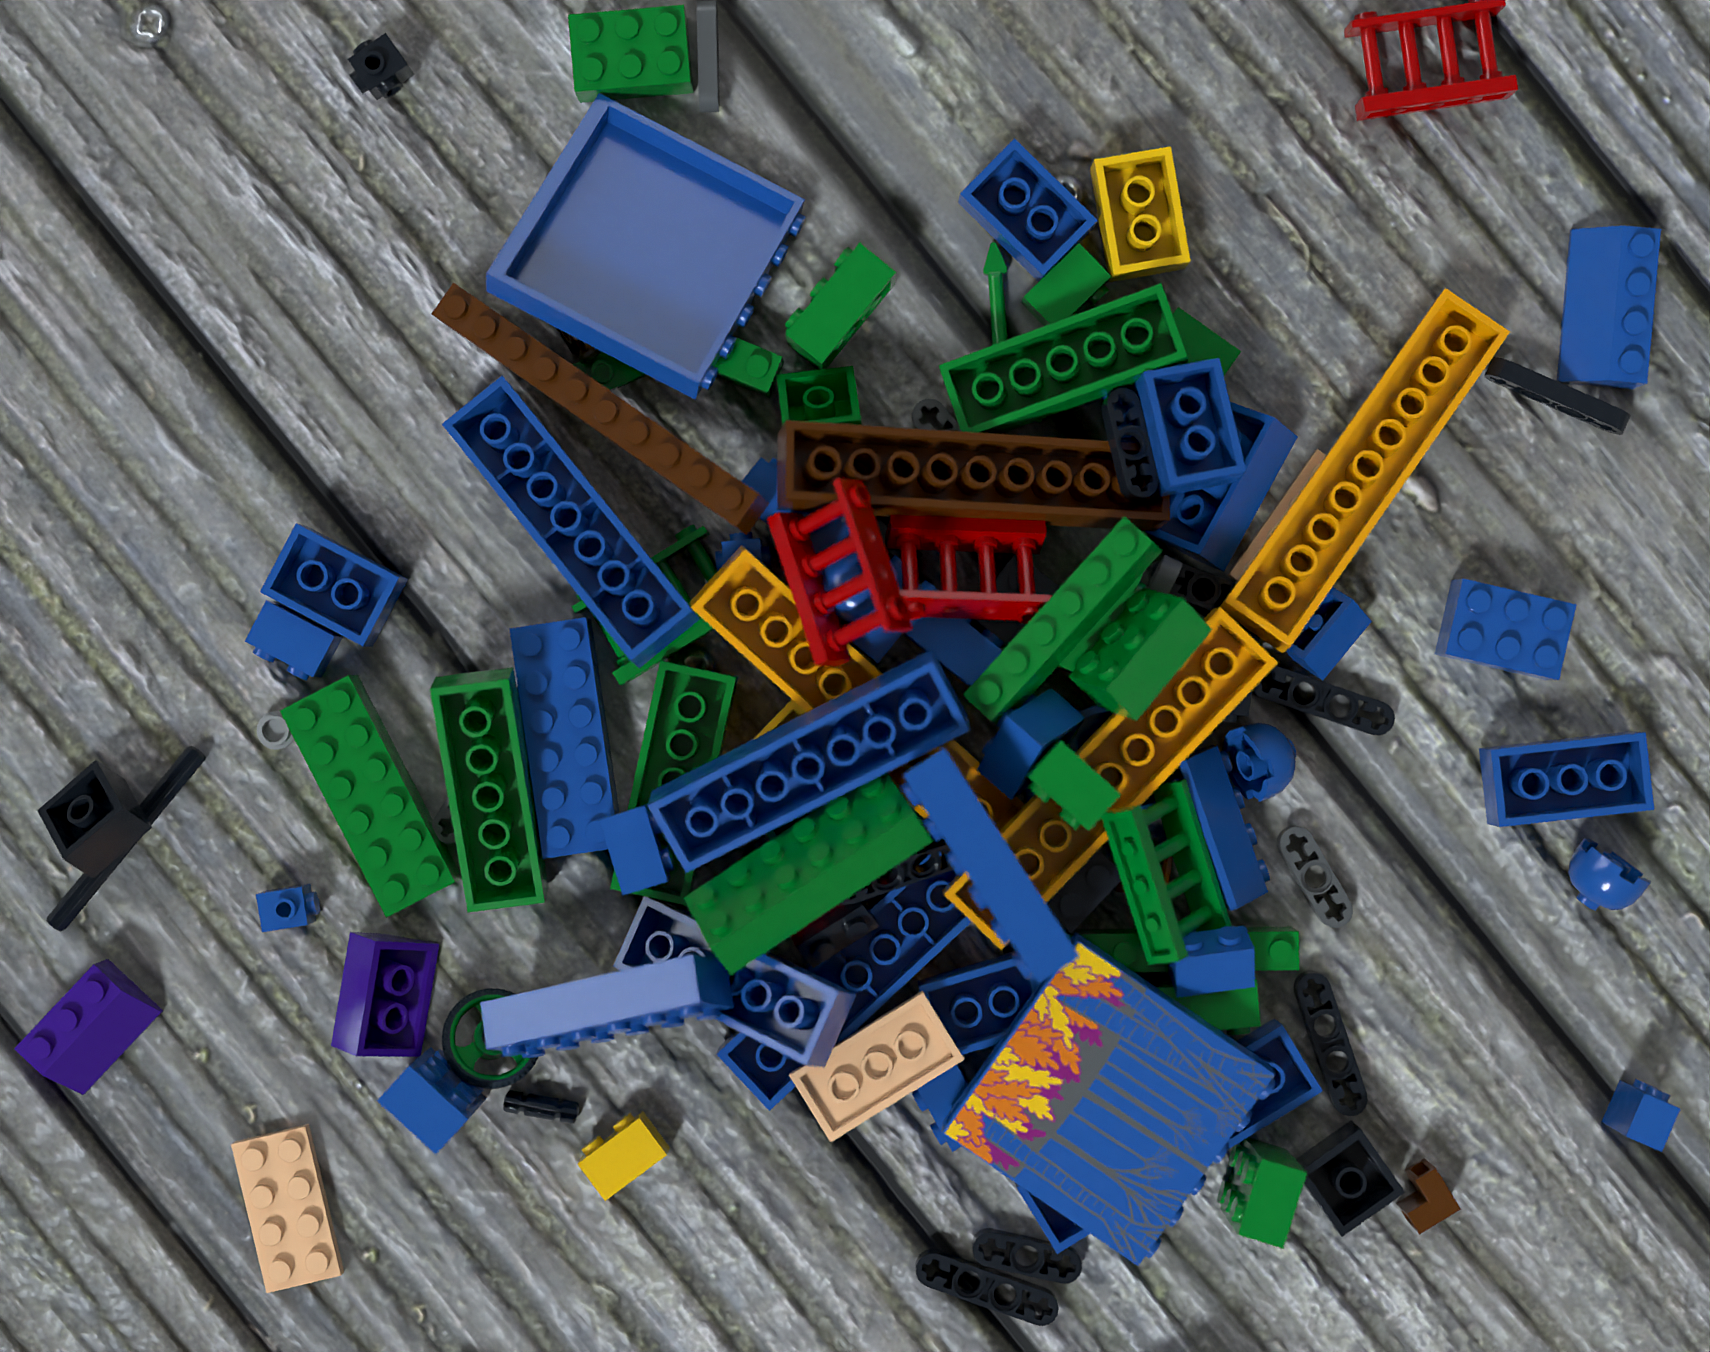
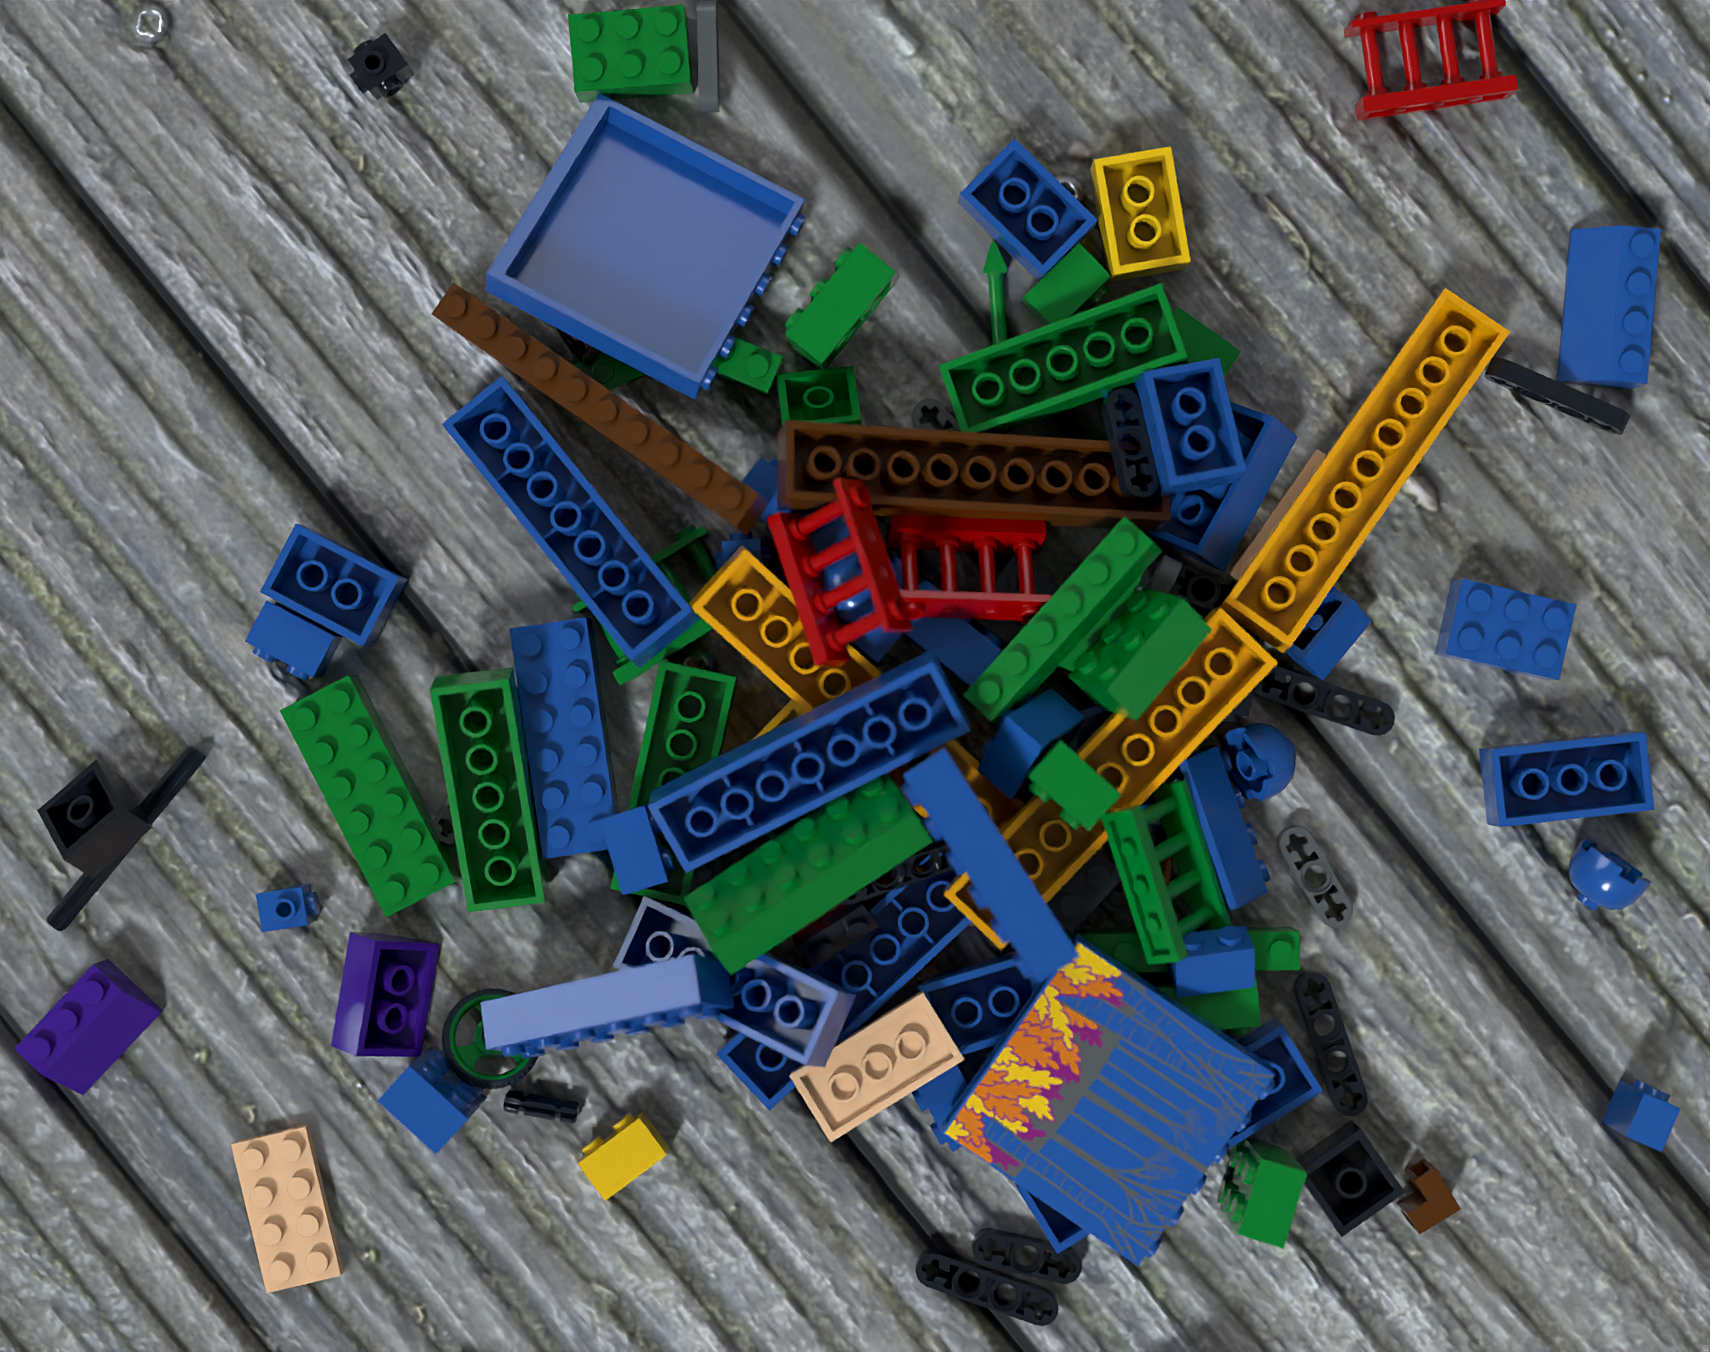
(273, 731): light grey plate -> none

